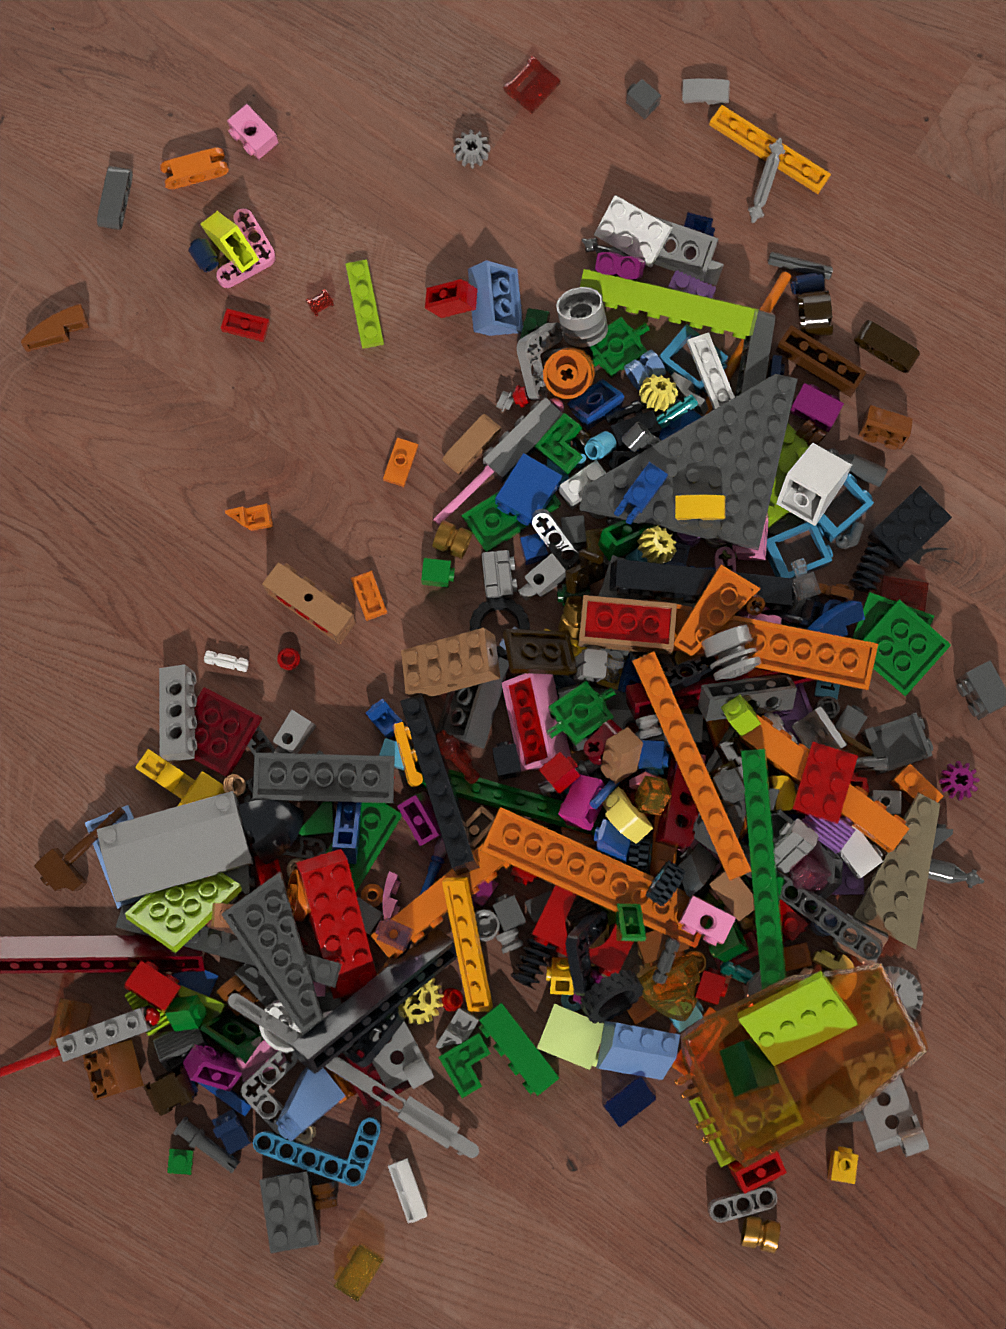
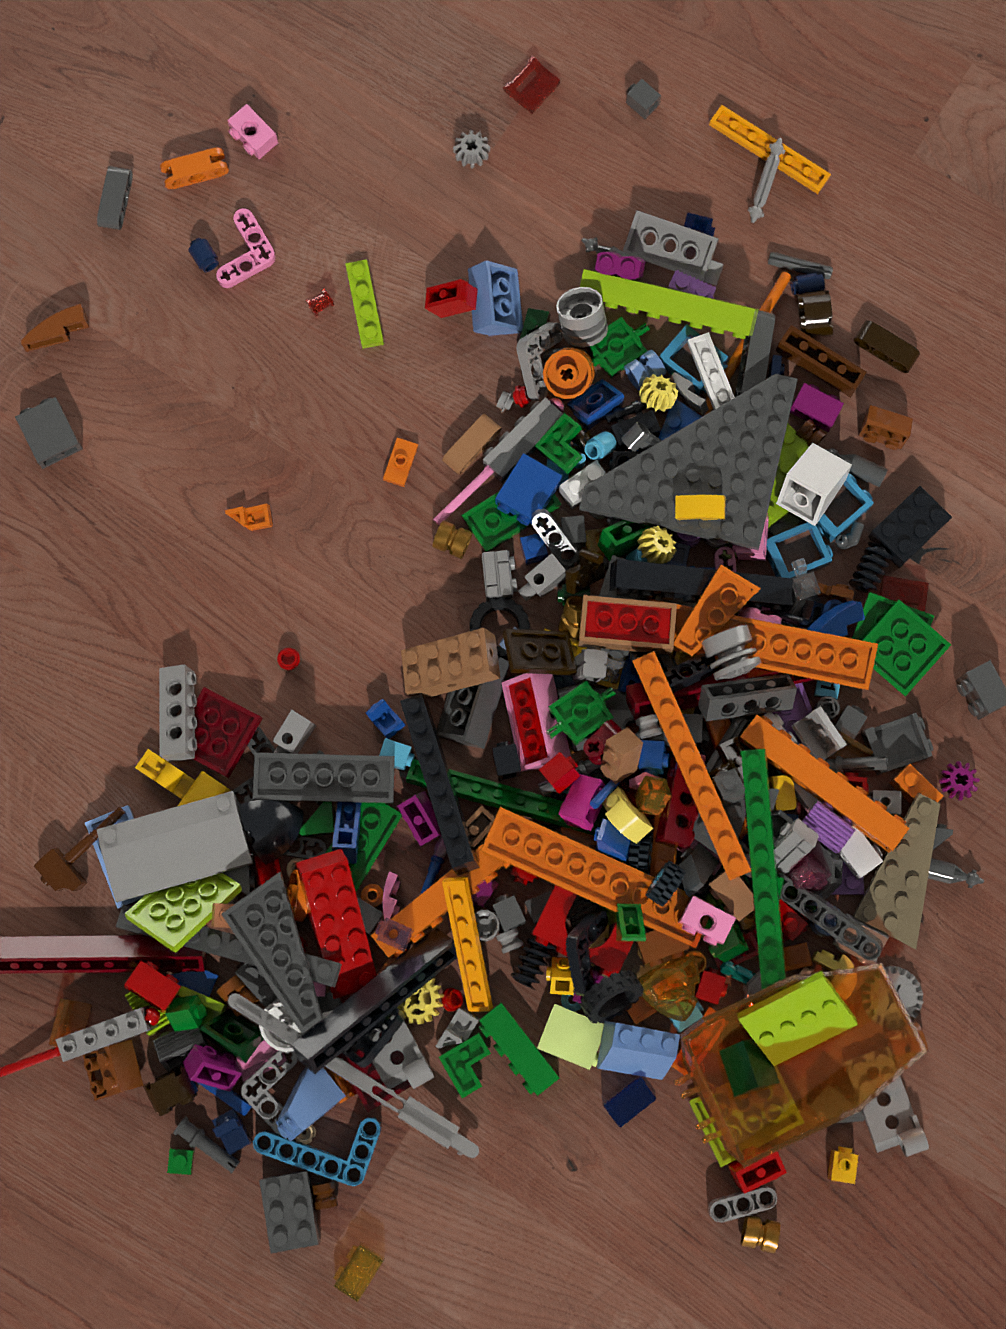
(48, 432): none -> dark grey panel
(226, 661): white axle -> none
(230, 241): neon yellow slope -> none
(239, 784): light nougat plate -> none
(245, 325): red plate -> none
(309, 603): medium nougat brick -> none
(369, 595): orange plate -> none
(407, 756): light orange plate -> none
(408, 1190): white piece -> none
(437, 573): green brick -> none
(461, 758): clear red plate -> none
(633, 230): white plate -> none
(642, 491): blue hinge -> none
(666, 960): dark grey axle -> none
(677, 411): teal axle -> none
(706, 90): light grey slope -> none
(740, 715): lime brick -> none
(757, 608): reddish brown bush -> none
(824, 782): red plate -> none

